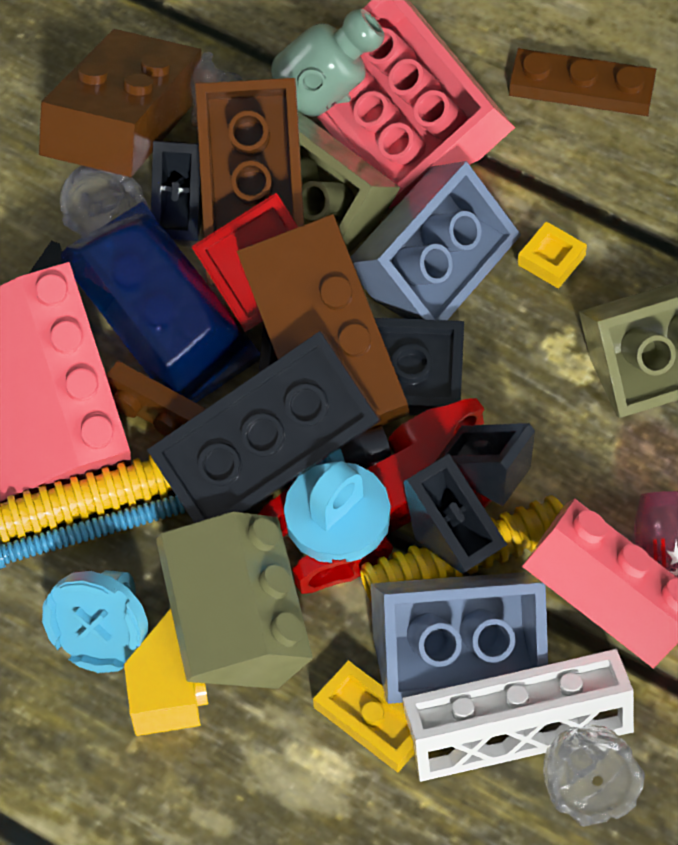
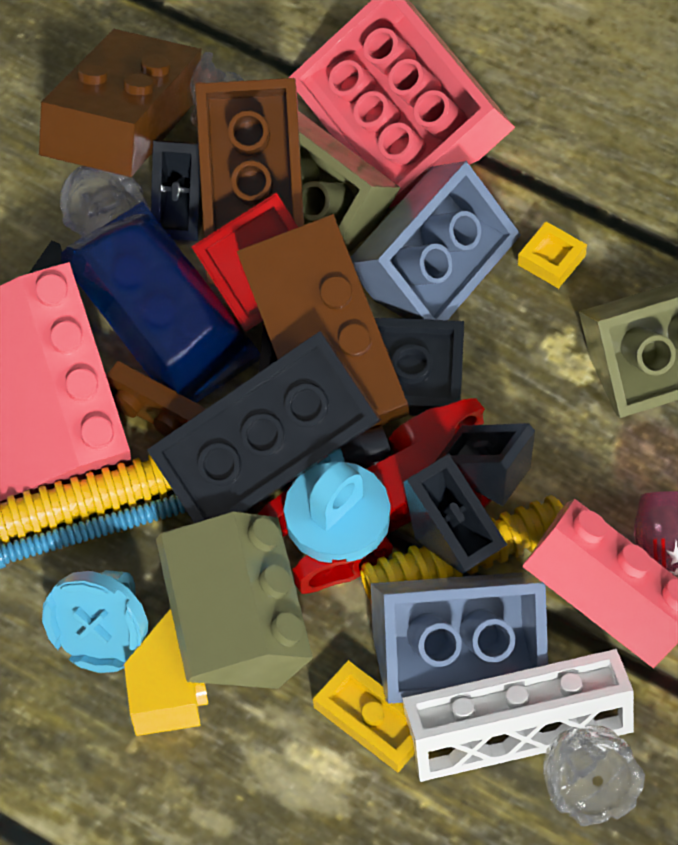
(328, 61): sand green piece -> none
(582, 82): reddish brown plate -> none

